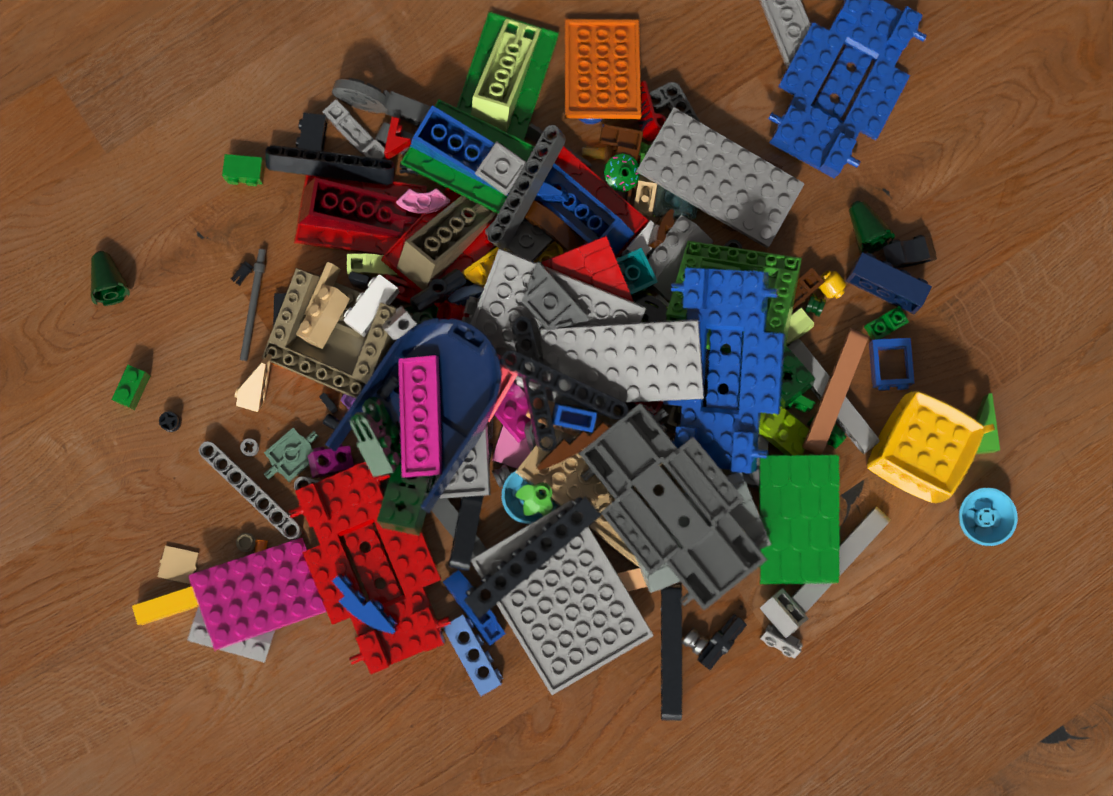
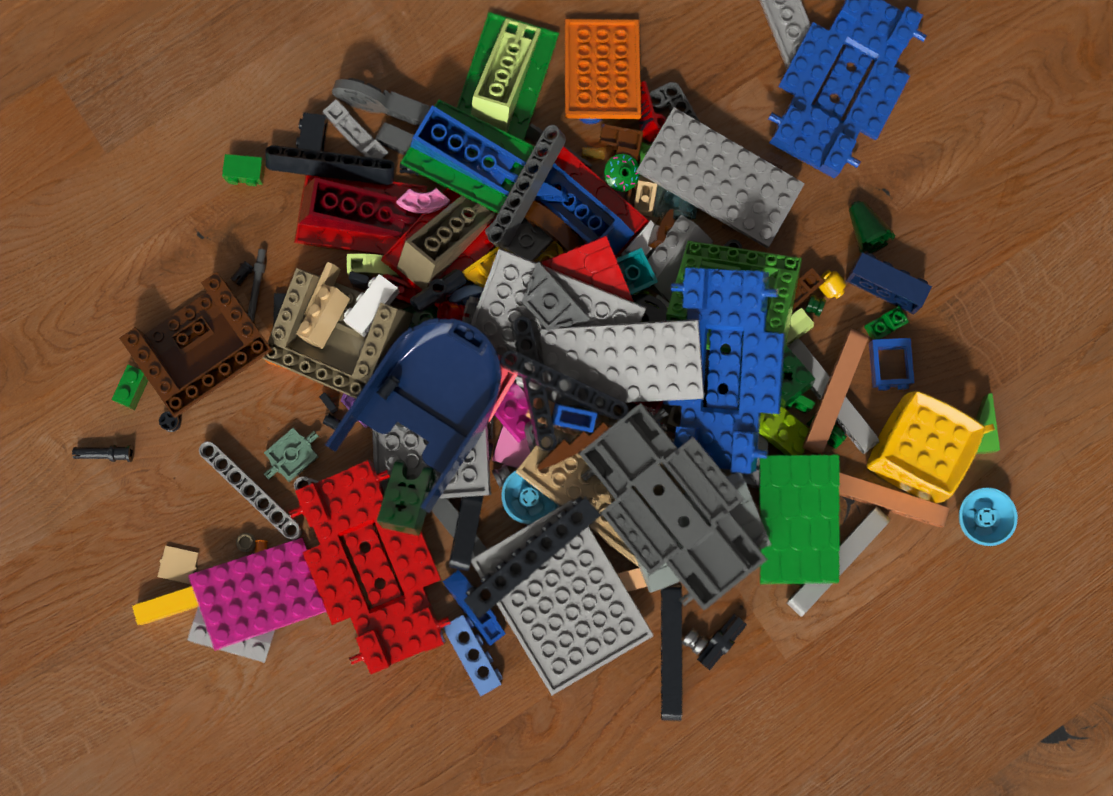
(106, 280): dark green cone -> none
(112, 453): none -> black pin
(197, 347): none -> reddish brown slope
(243, 447): light grey bush -> none
(253, 390): slope -> none
(332, 465): magenta brick -> none
(370, 612): blue slope -> none
(377, 437): brick -> none
(395, 144): red slope -> none
(399, 323): light grey leg -> none
(420, 416): dark pink plate -> none
(500, 168): light grey tile -> none
(534, 500): bright green plate -> none
(784, 613): light grey brick -> none
(789, 646): light grey hinge -> none
(892, 501): none -> nougat beam
(910, 252): black brick -> none

